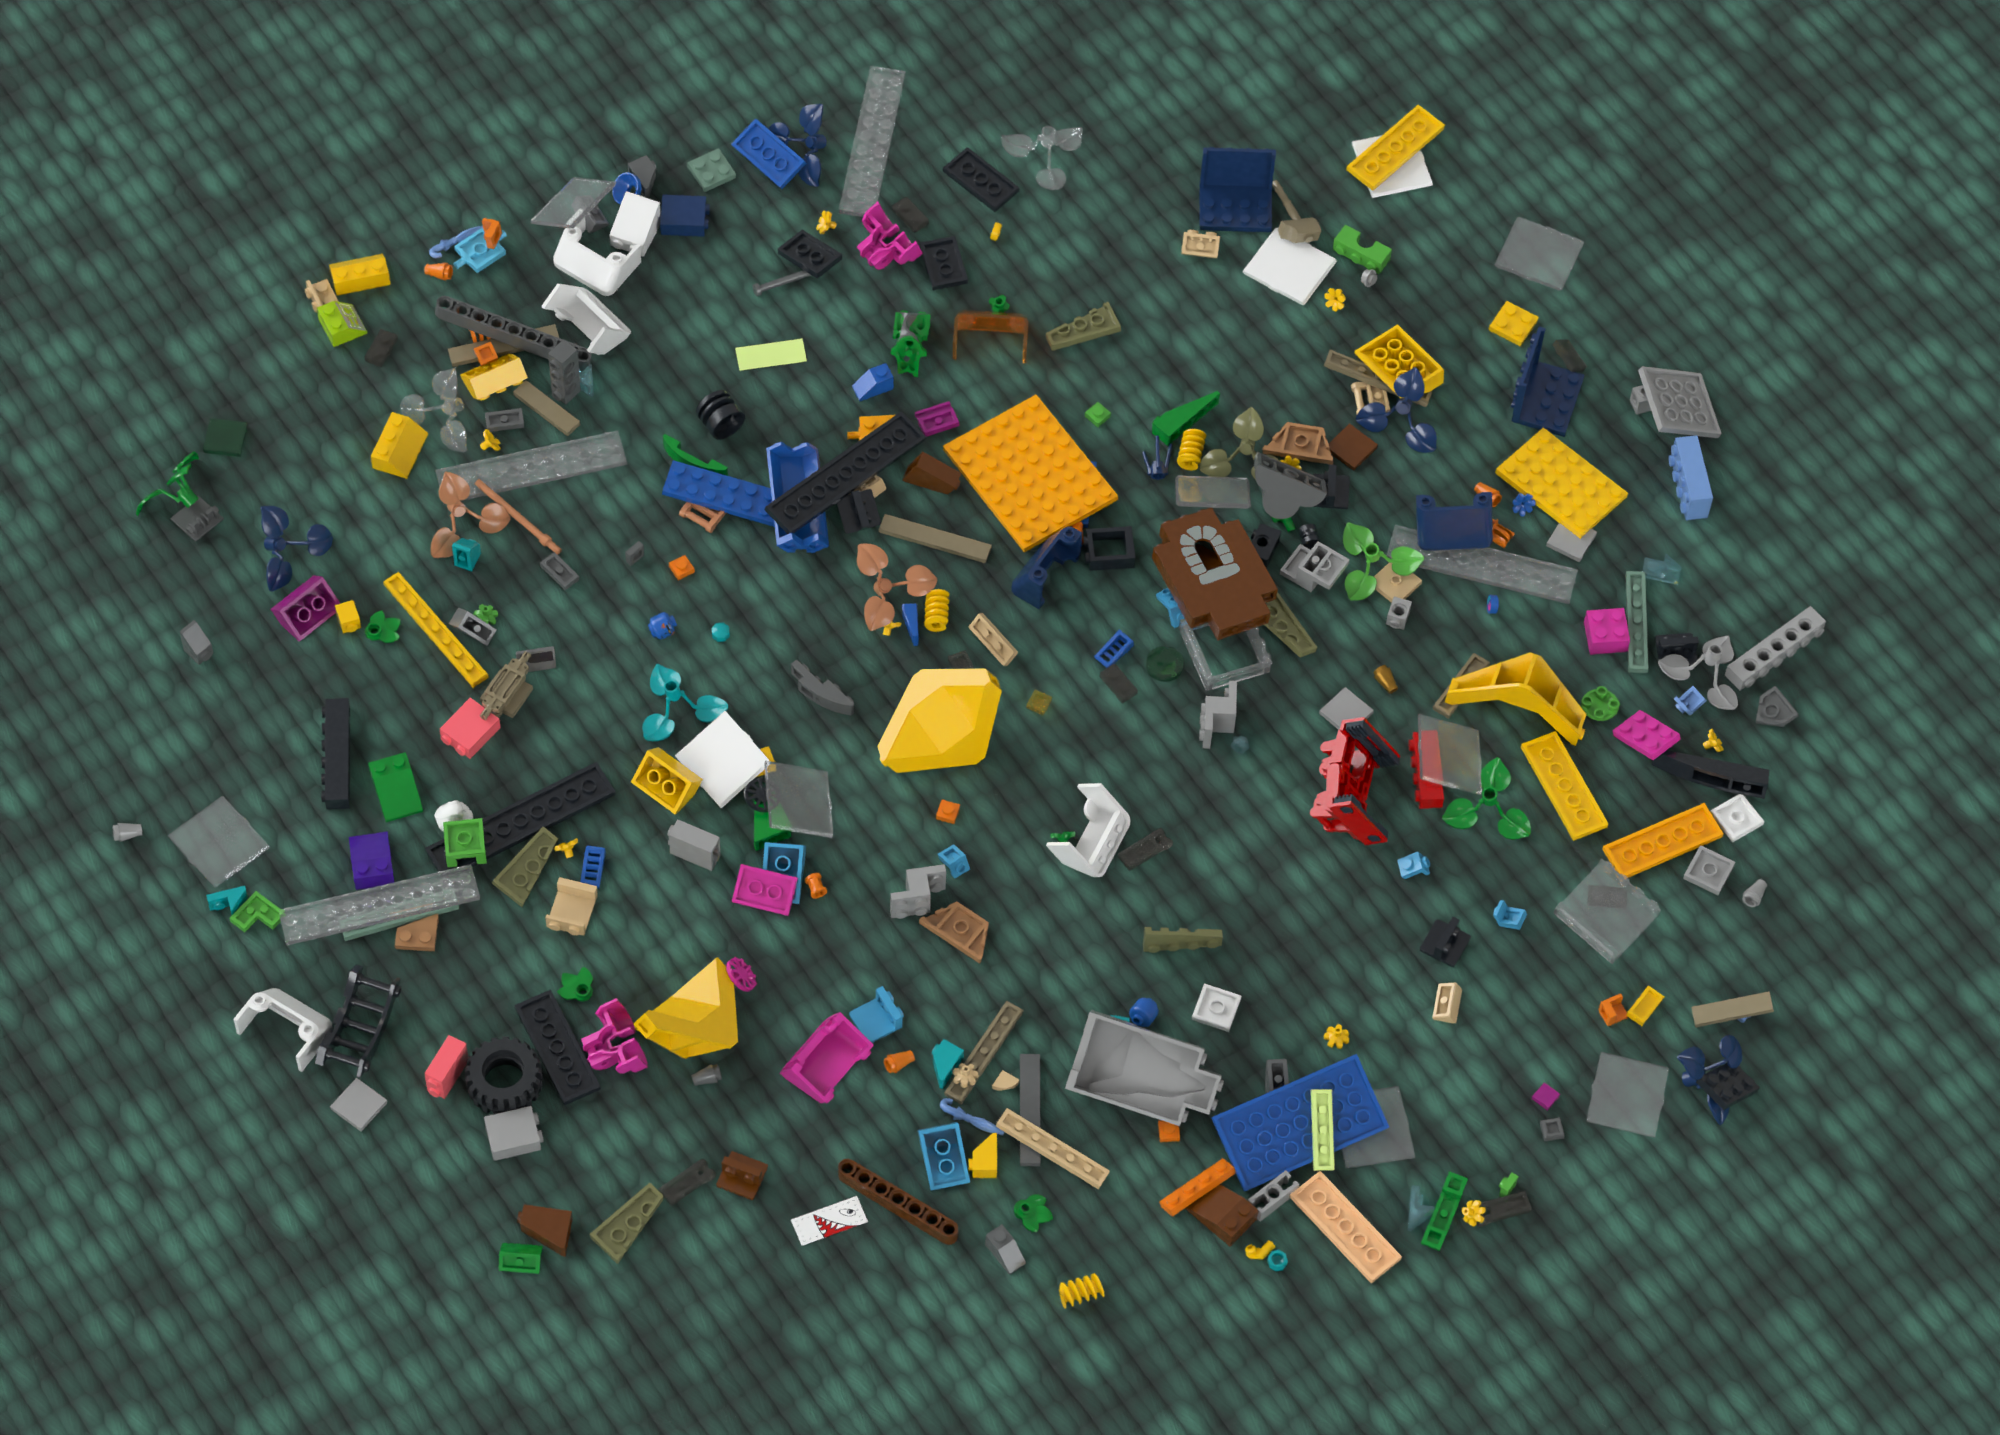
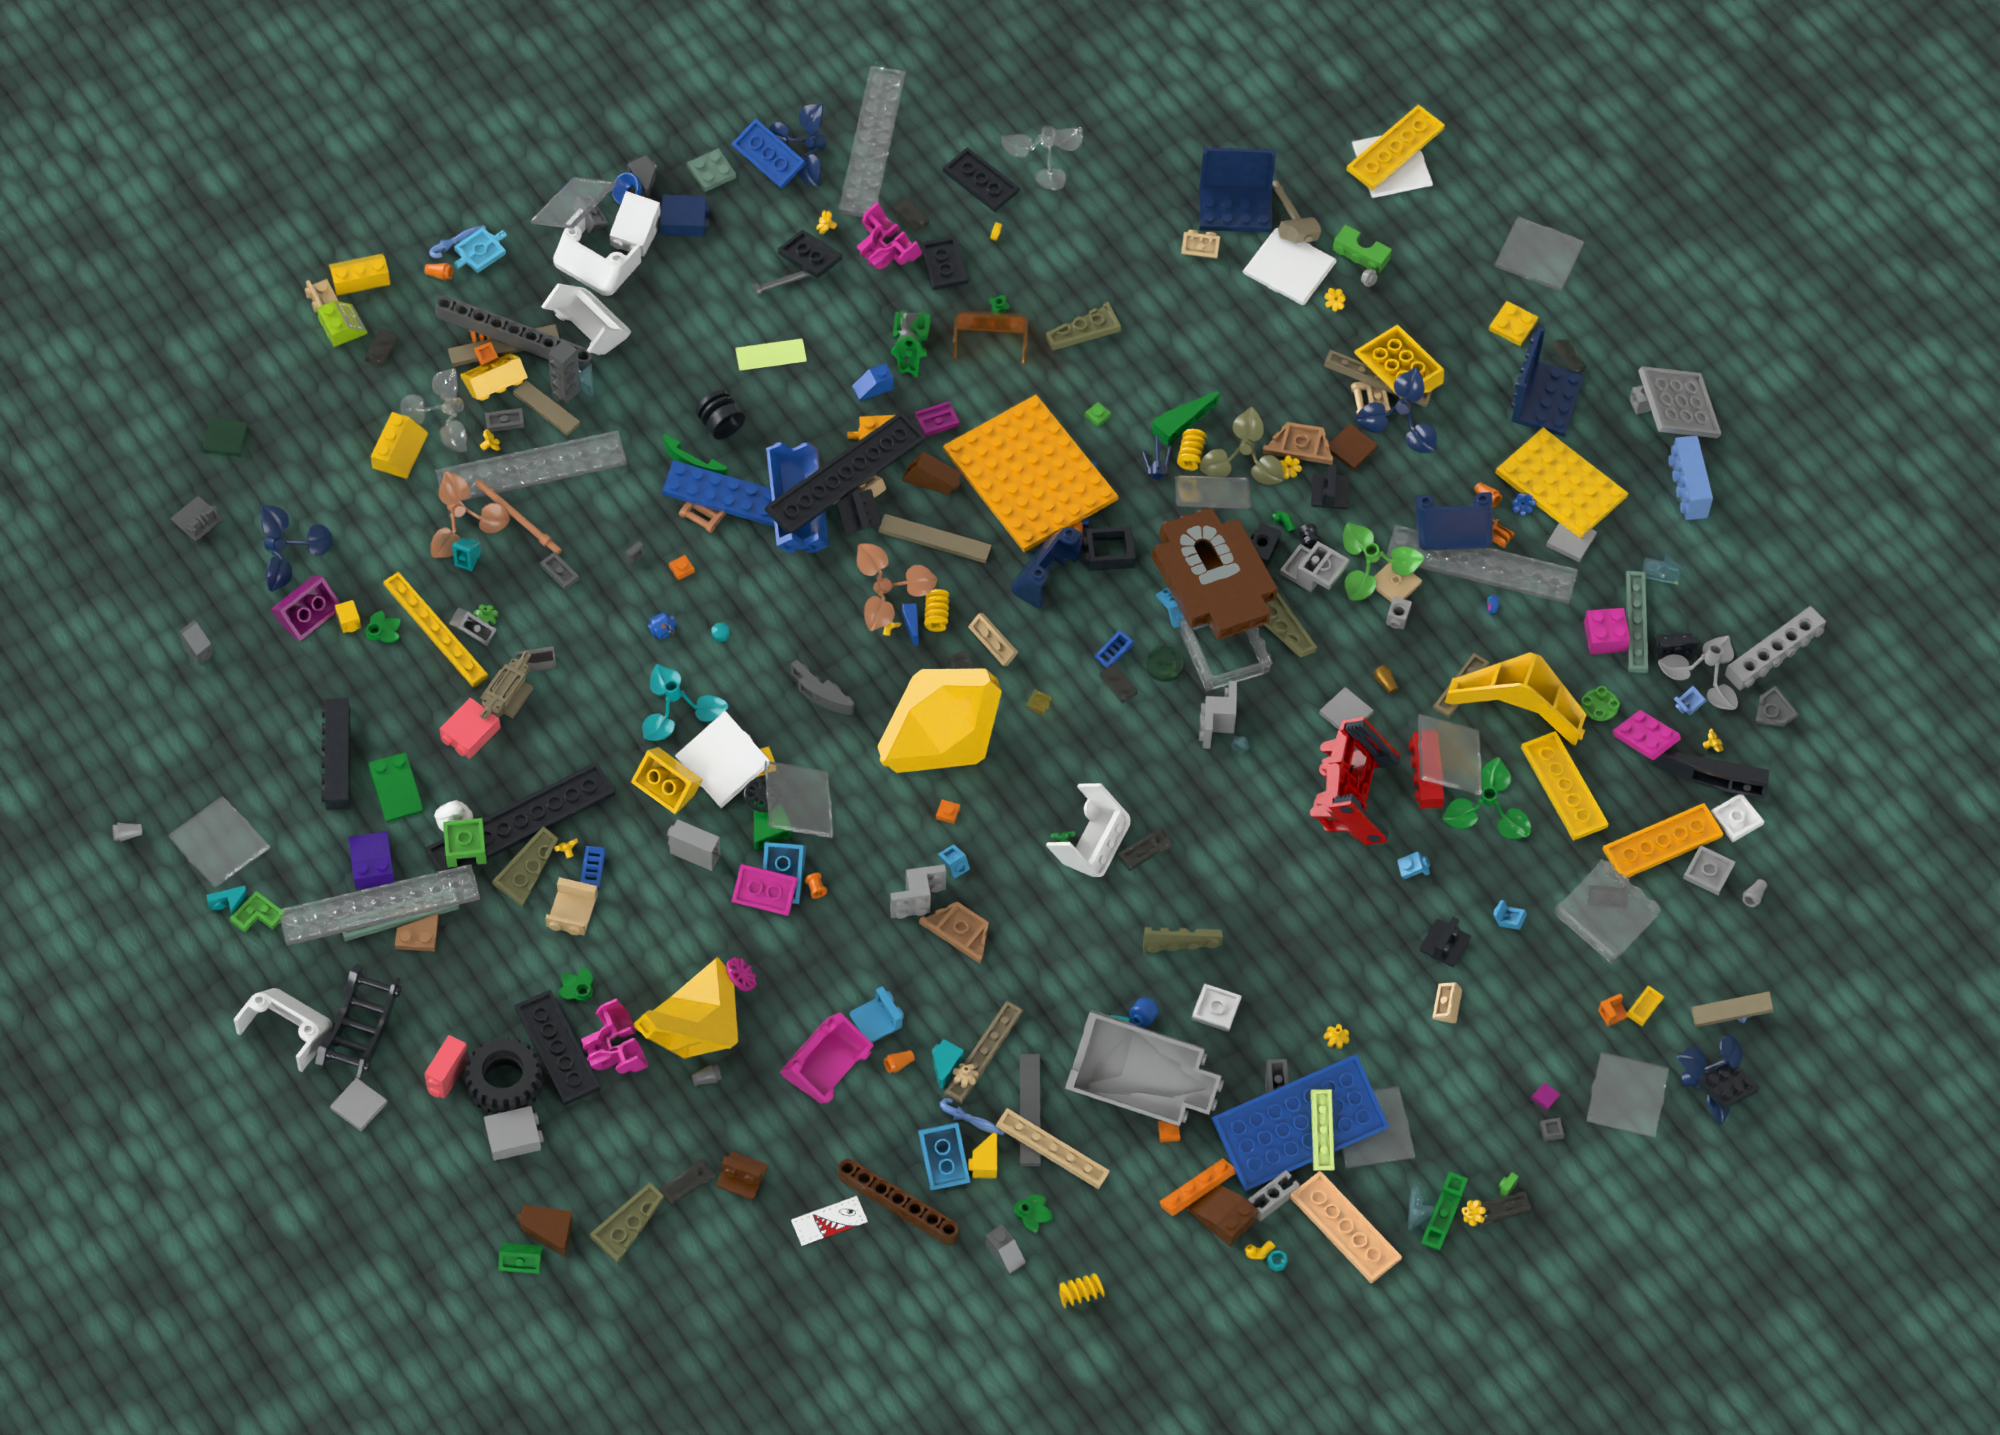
(185, 494): green plant -> none
(492, 232): orange bracket -> none
(1005, 1081): tan tile -> none
(1286, 487): dark grey brick -> none

